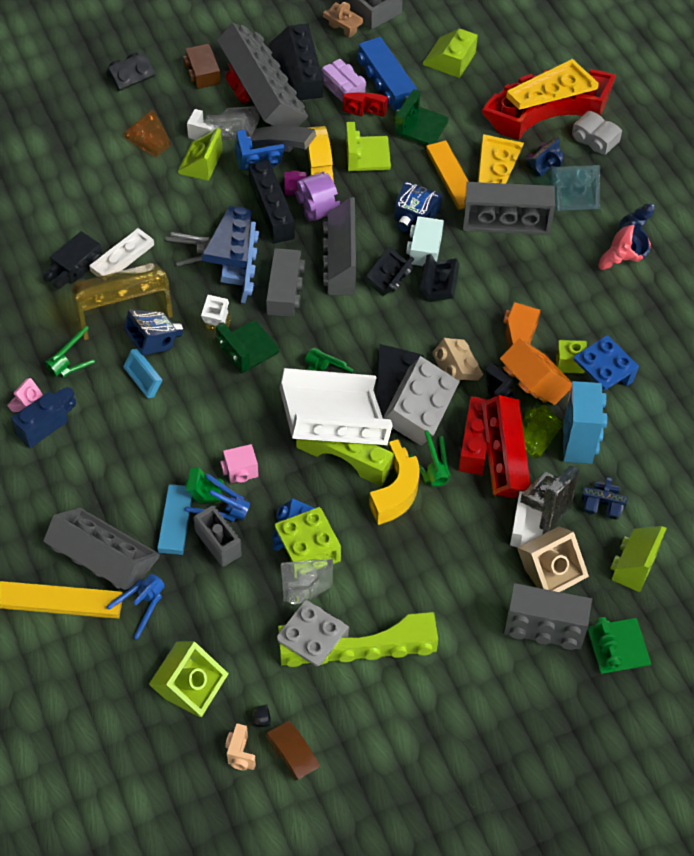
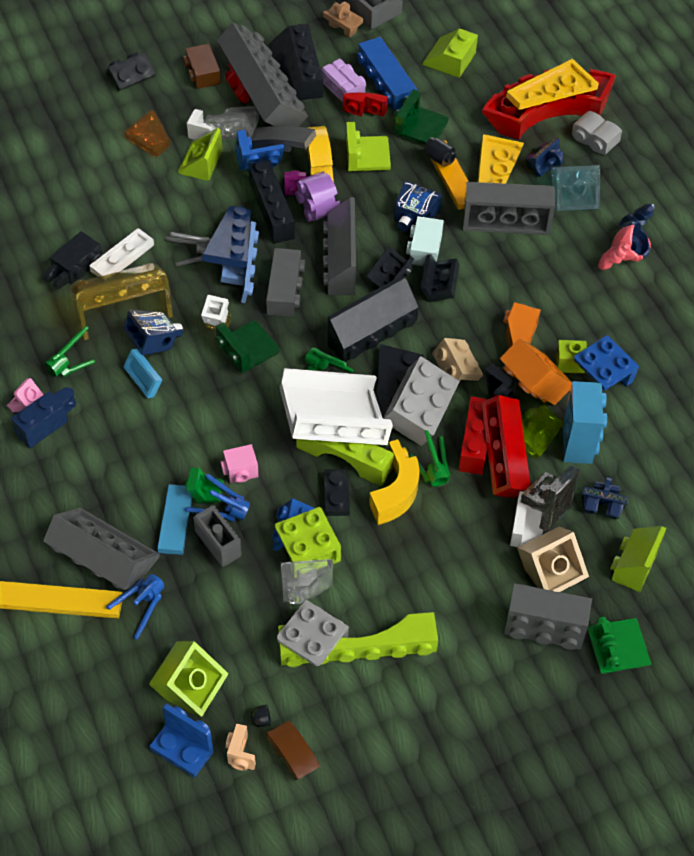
(183, 741): none -> blue bracket
(336, 492): none -> black plate
(372, 319): none -> slope
(440, 151): none -> black brick

